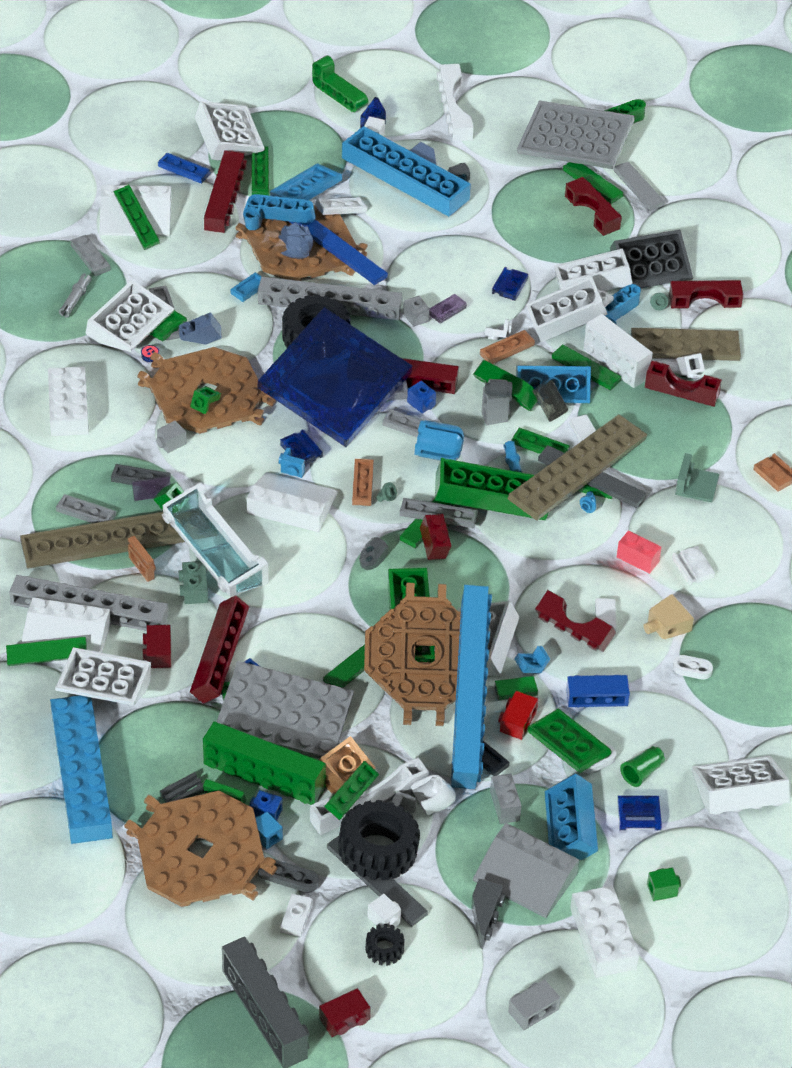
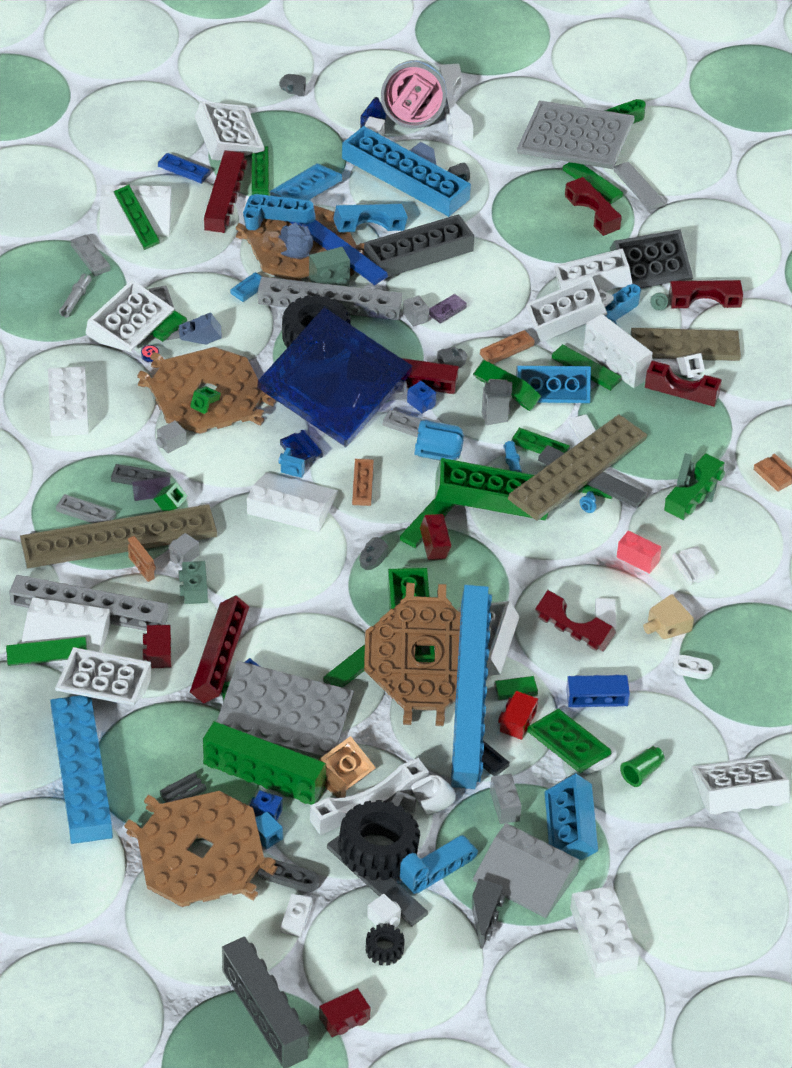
(183, 549): none -> light grey brick
(211, 786): green plate -> none
(215, 542): windscreen -> none
(293, 84): none -> dark grey rock
(330, 267): none -> sand green brick
(335, 86): green beam -> none
(341, 206): white tile -> none
(351, 790): green tile -> none
(387, 492): sand green plate -> none
(389, 216): none -> dark azure arch
(401, 85): none -> bright pink piece
(421, 245): none -> dark grey brick
(424, 872): none -> dark azure beam
(452, 356): none -> dark grey rock
(452, 514): light grey tile -> none
(495, 333): white bracket -> none
(510, 283): clear blue plate -> none
(533, 662): dark azure bracket -> none
(534, 1004): light grey brick -> none
(550, 400): clear smoke slope -> none
(639, 807): clear blue plate -> none
(663, 884): green brick -> none
(683, 500): none -> green arch

